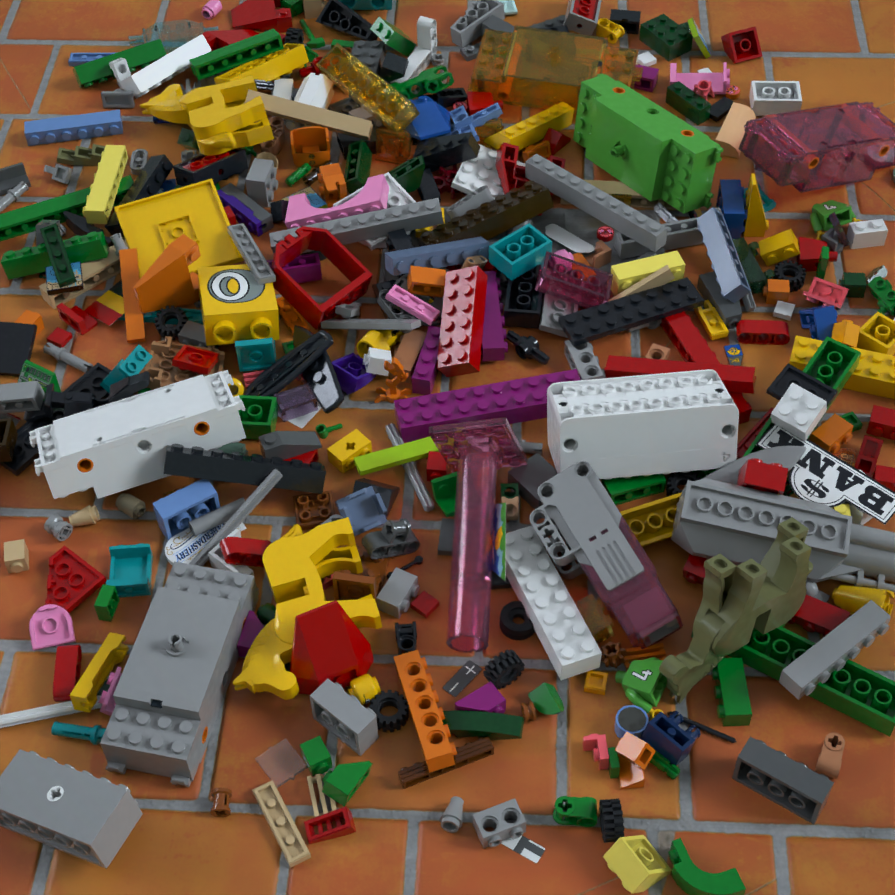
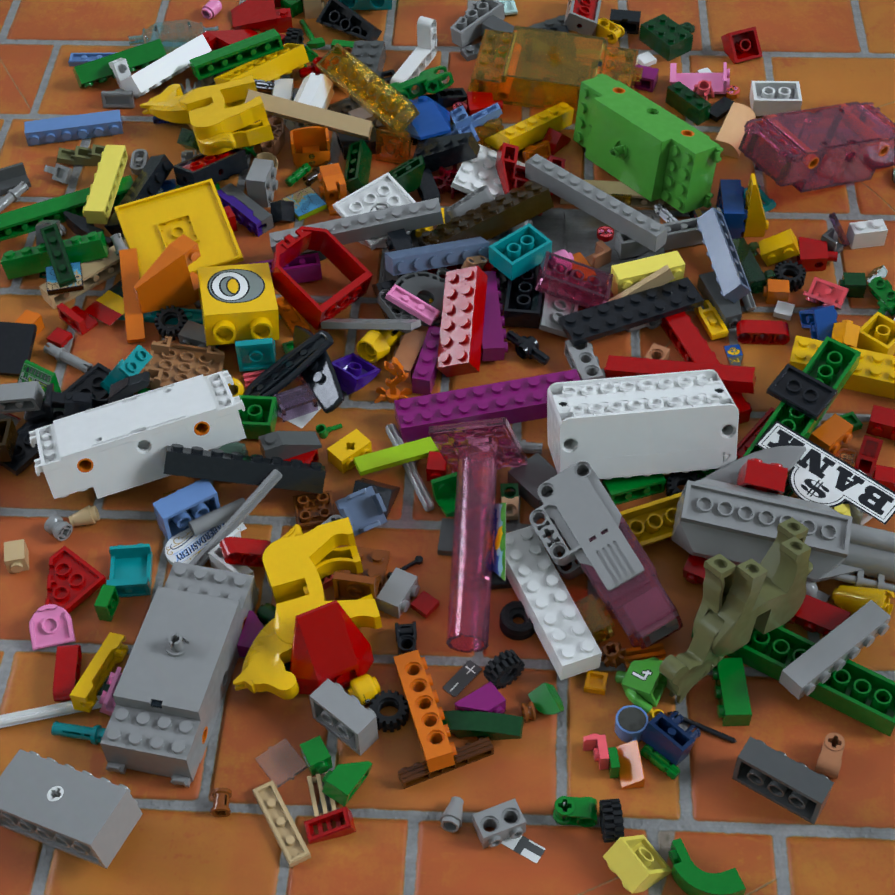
(130, 505): dark tan brick -> none
(195, 359): red plate -> none
(251, 254): light grey tile -> none
(348, 310): light grey plate -> none
(371, 198): bright pink arch -> none
(375, 360): white brick -> none
(392, 541): dark grey piece -> none
(393, 36): green brick -> none
(393, 67): black slope -> none
(426, 281): orange brick -> none
(438, 59): light grey bush -> none
(568, 239): white sticker -> none
(635, 750): brick -> none
(699, 38): lime tile -> none
(798, 411): white brick -> none
(820, 216): bright green torso -> none
(823, 261): green tile -> none

